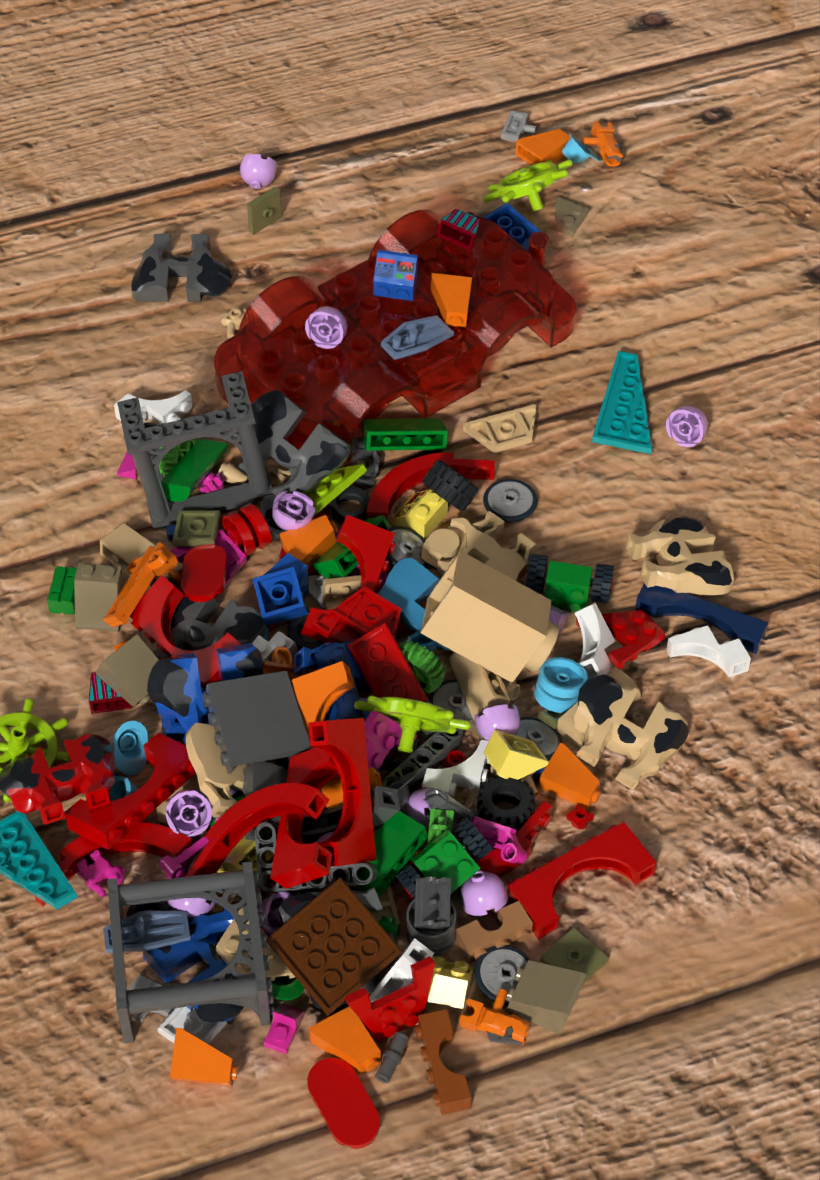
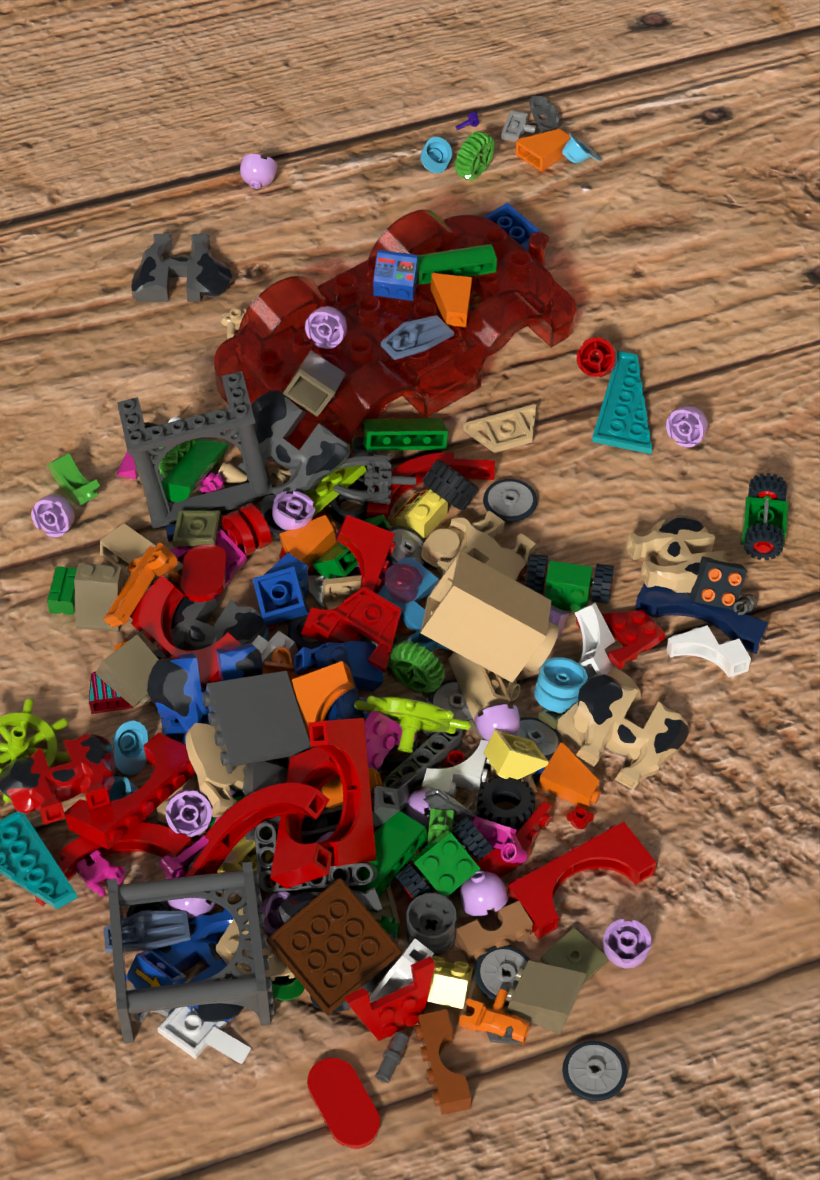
(53, 515): none -> lavender cylinder
(72, 481): none -> bright green arch
(152, 971): none -> blue brick
(161, 410): white arch -> none
(200, 1062): orange slope -> none
(227, 1045): none -> white sticker
(264, 210): olive plate -> none
(284, 1027): dark pink slope -> none
(314, 383): none -> dark tan slope
(347, 1039): orange slope -> none
(381, 479): none -> dark grey bar
(385, 665): red tile -> none
(403, 582): none -> clear pink piece
(432, 903): dark grey hinge -> none
(436, 155): none -> medium azure piece
(457, 262): none -> green brick
(459, 228): dark red torso -> none
(473, 121): none -> dark purple hand
(474, 155): none -> bright green gear
(528, 182): lime piece -> none
(540, 106): none -> dark grey piece
(569, 216): dark tan wing -> none
(594, 1086): none -> light grey wheel
(596, 357): none -> red cylinder
(603, 137): orange piece -> none
(627, 943): none -> lavender cylinder
(718, 583): none -> black brick
(745, 604): none -> dark grey pin
(765, 517): none -> brick

